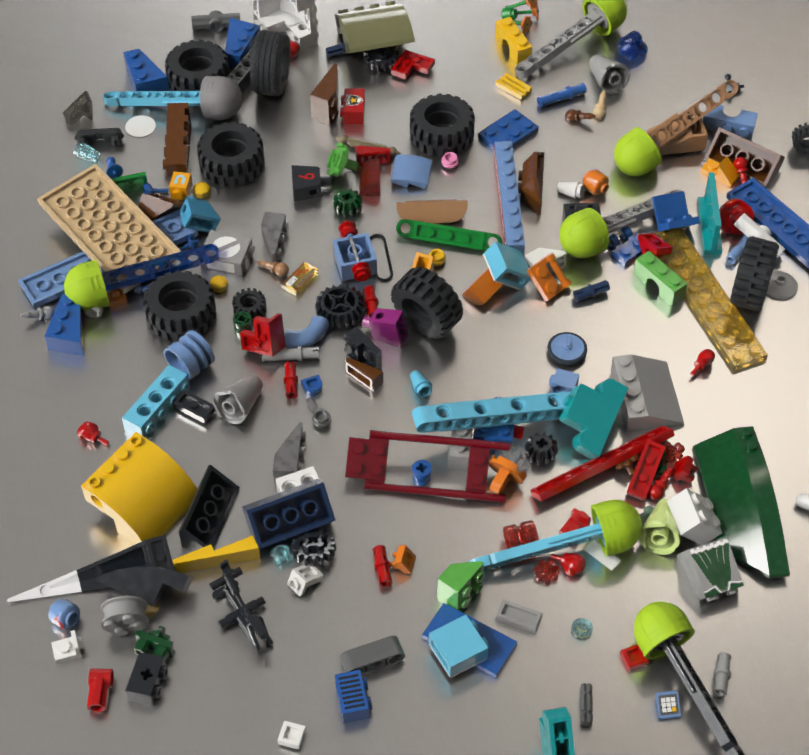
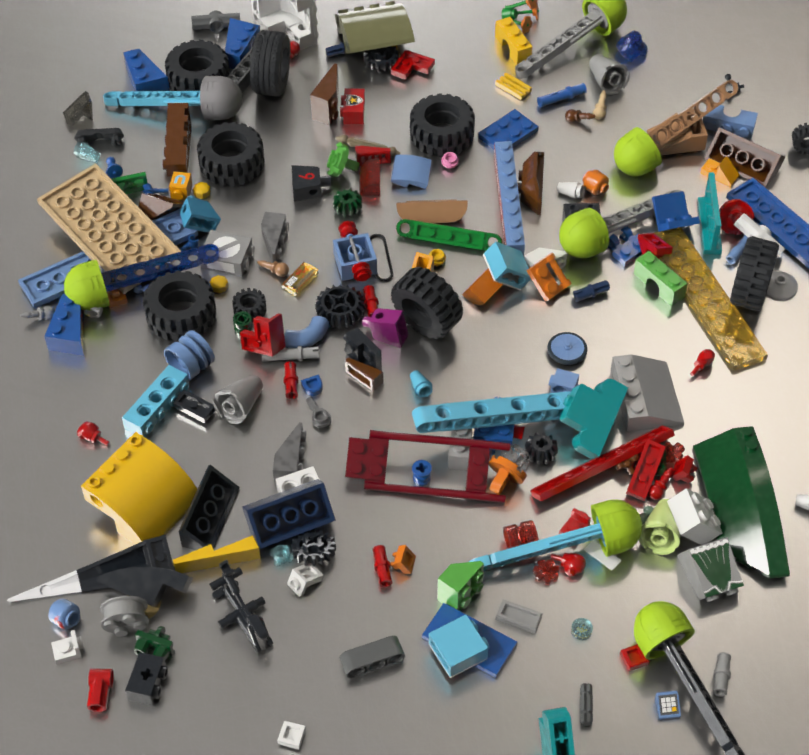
(140, 126): white sticker -> none
(352, 696): blue brick -> none
(740, 165): red bar -> none

